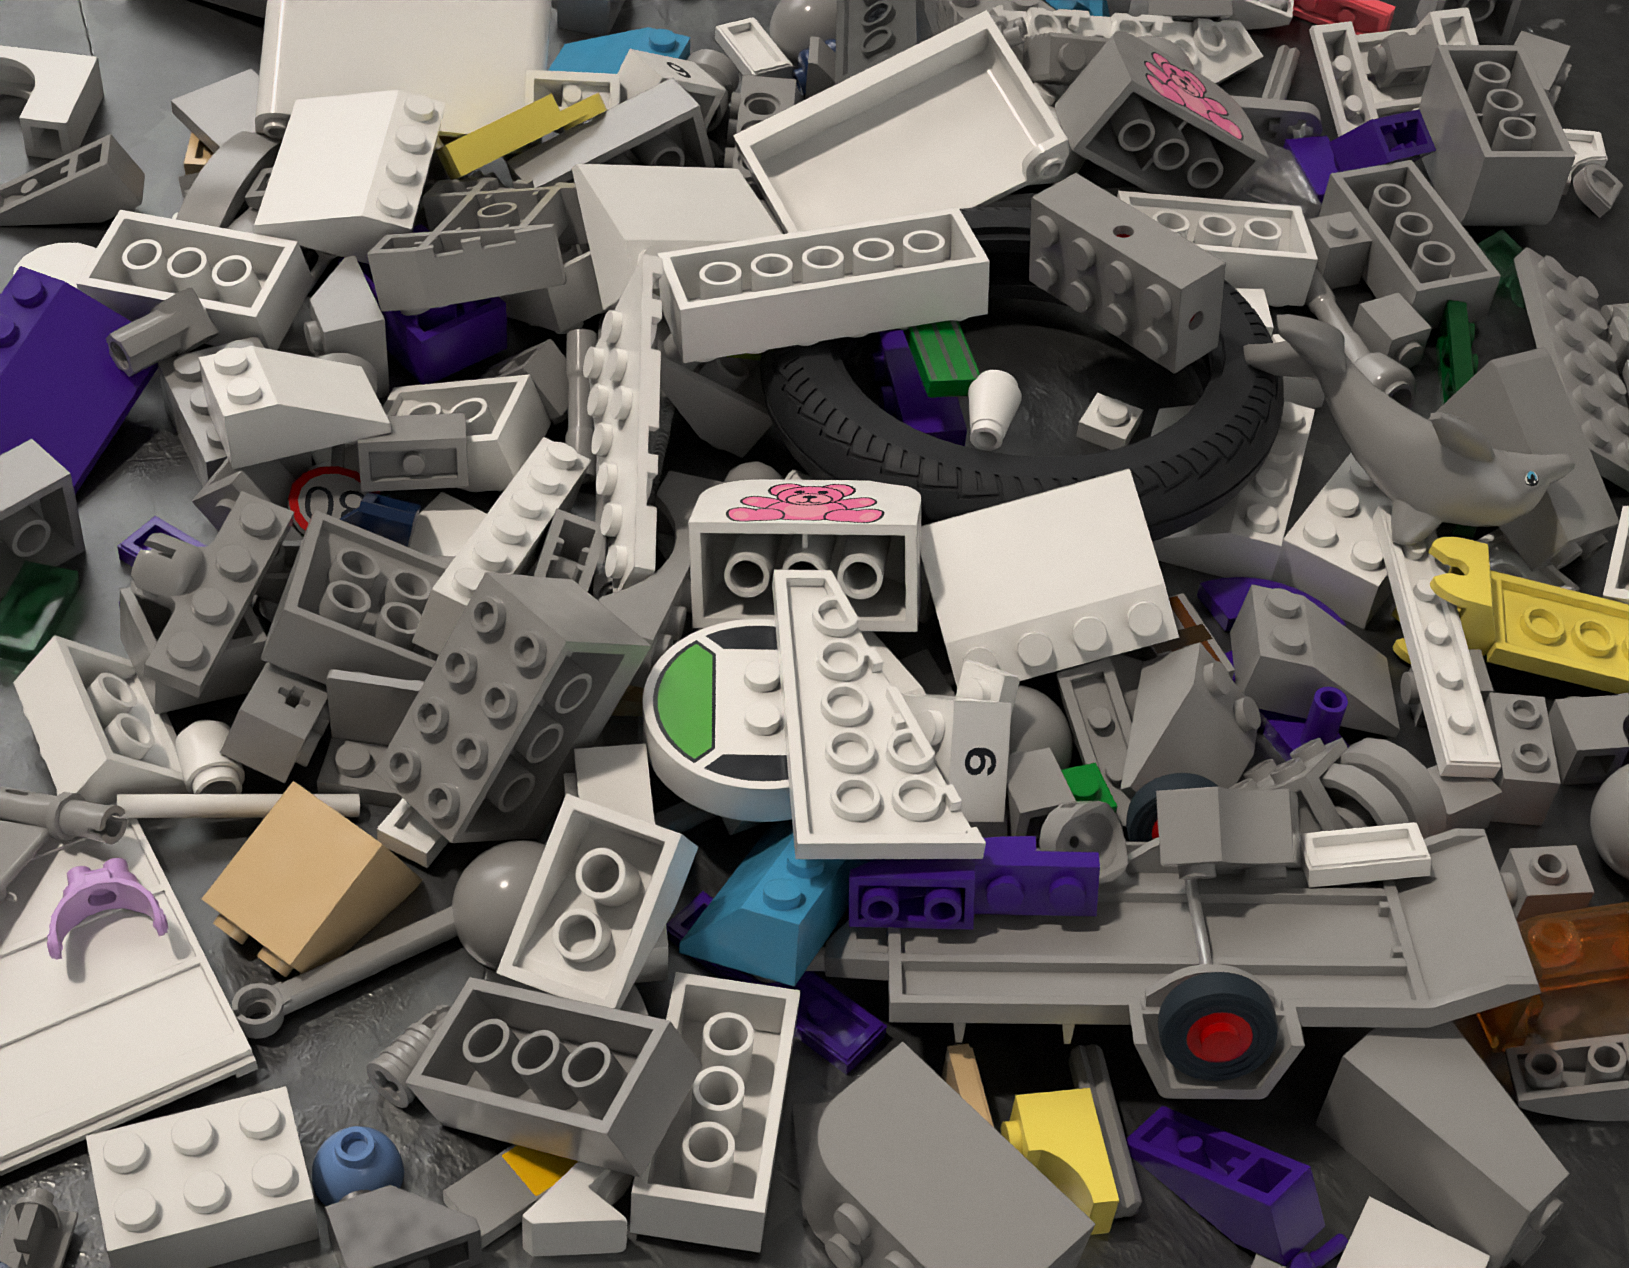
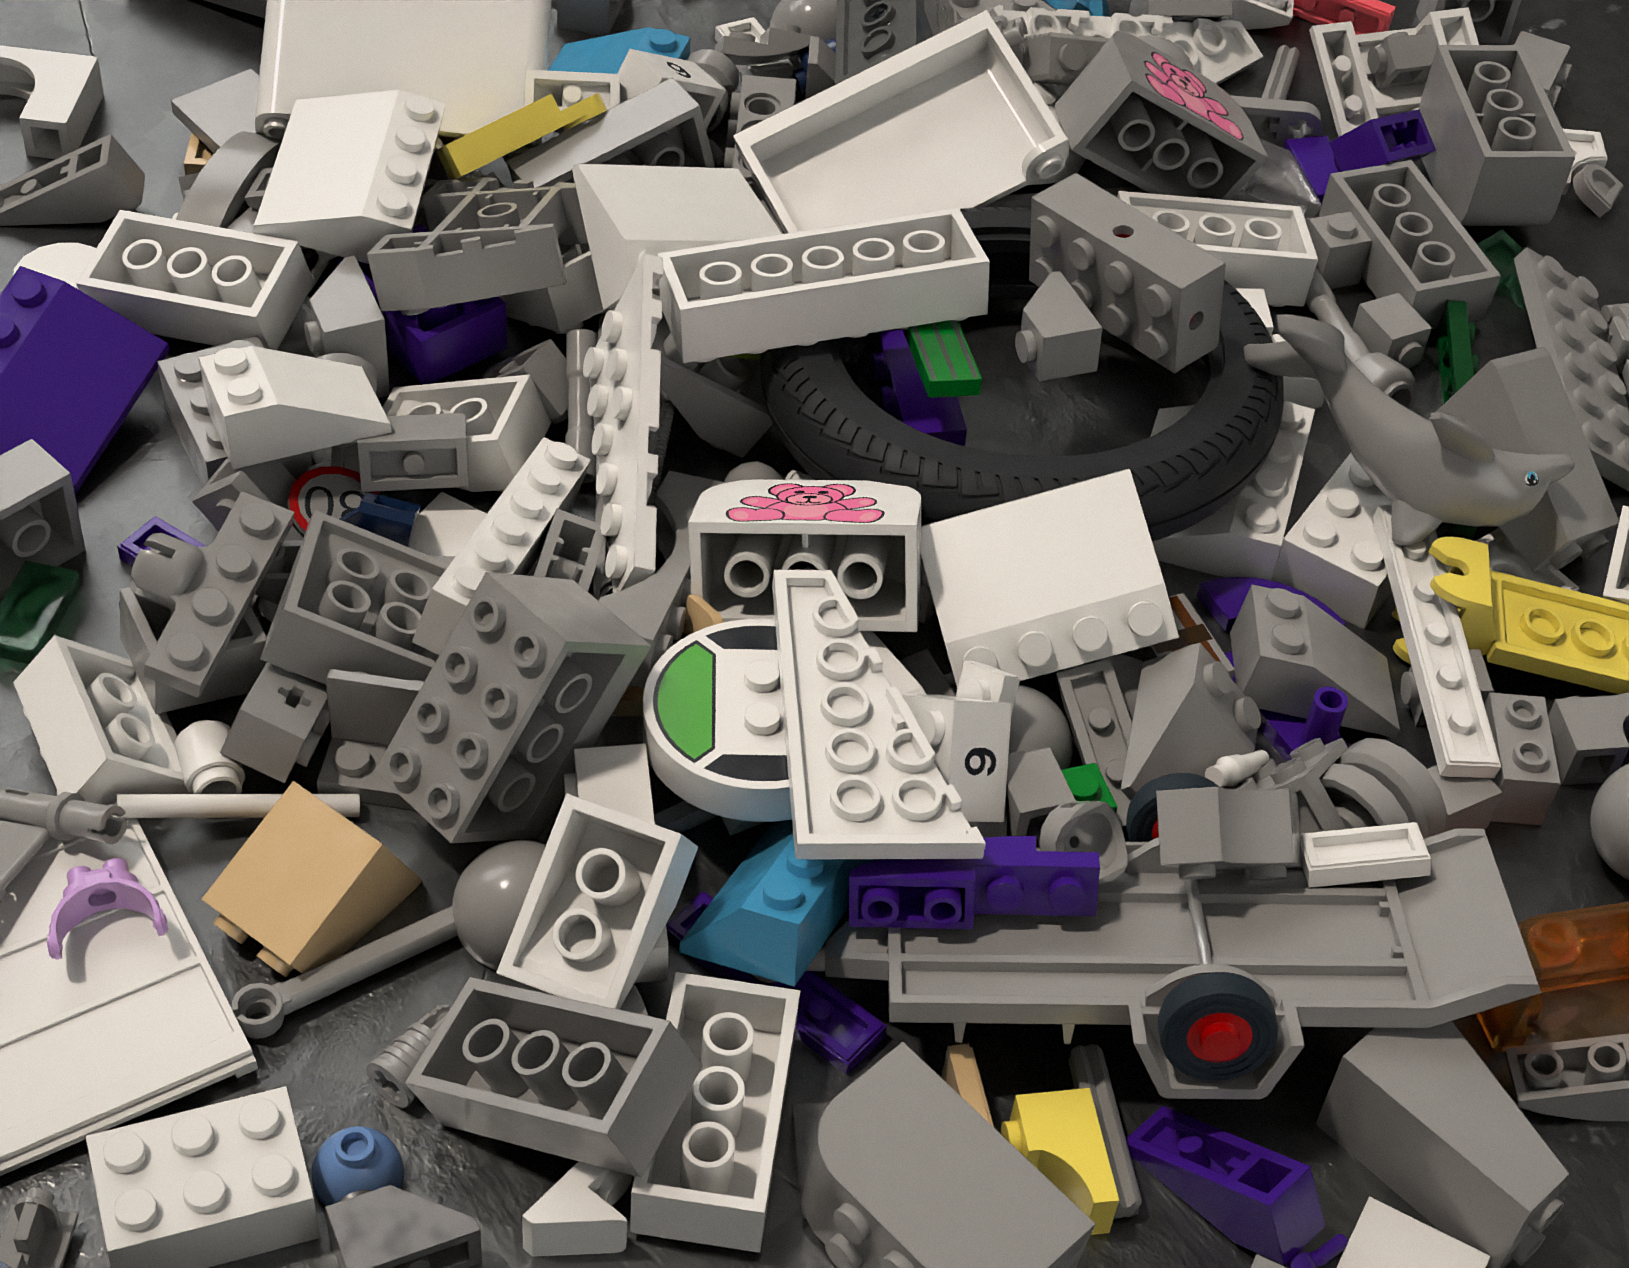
(171, 328): light grey piece -> none
(411, 835): white plate -> none
(505, 1188): light grey tile -> none
(699, 615): none -> tan piece
(775, 45): none -> light grey slope
(992, 407): white cone -> none
(1058, 332): none -> light grey slope
(1109, 422): white plate -> none
(1236, 768): none -> white piece
(1545, 880): light grey brick -> none

